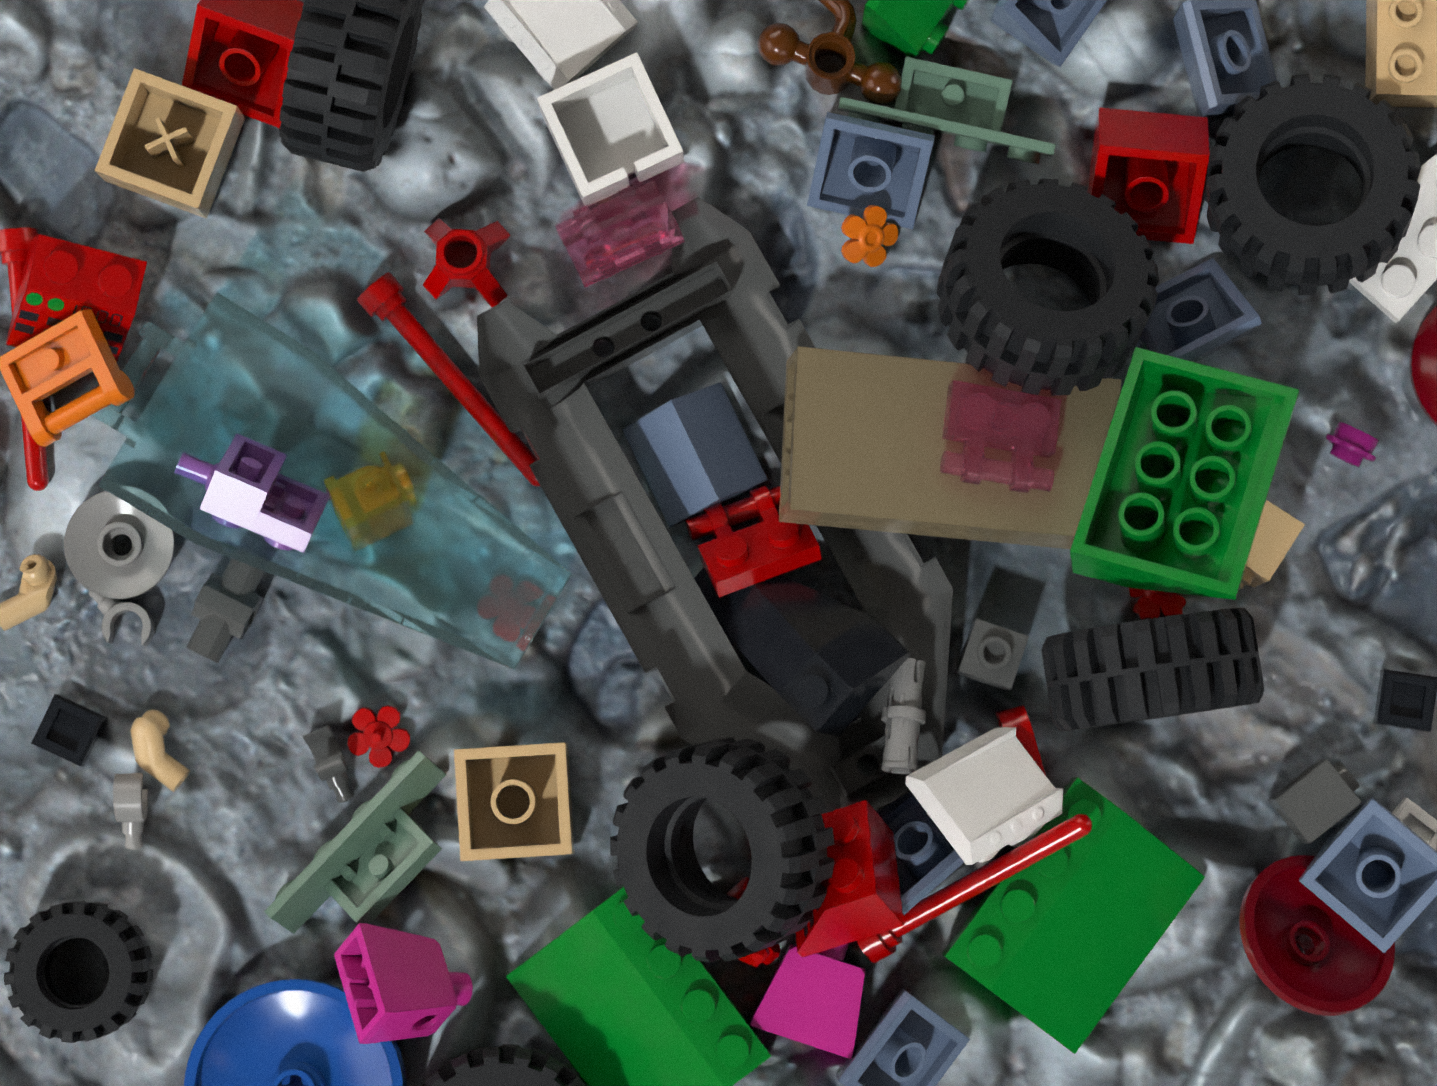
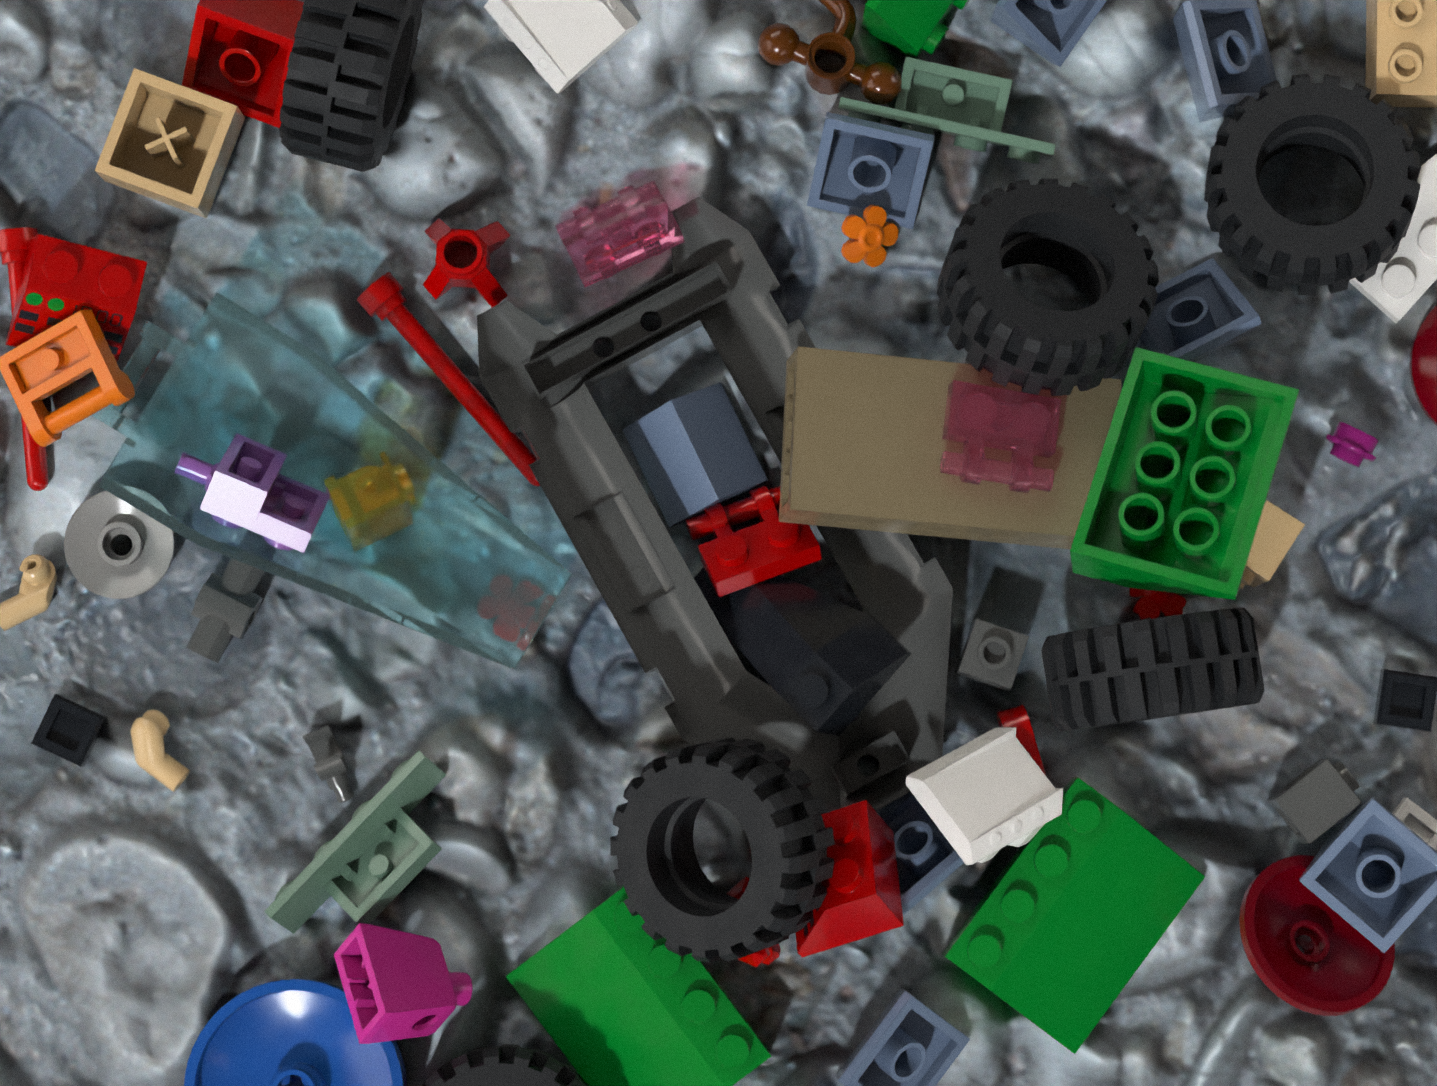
(31, 971): black tyre -> none
(114, 608): light grey piece -> none
(130, 807): light grey piece -> none
(378, 735): red plant -> none
(514, 801): tan brick -> none
(610, 129): white piece -> none
(813, 1000): dark pink torso -> none
(884, 944): red piece -> none
(903, 718): light grey pin -> none
(1152, 169): red slope -> none

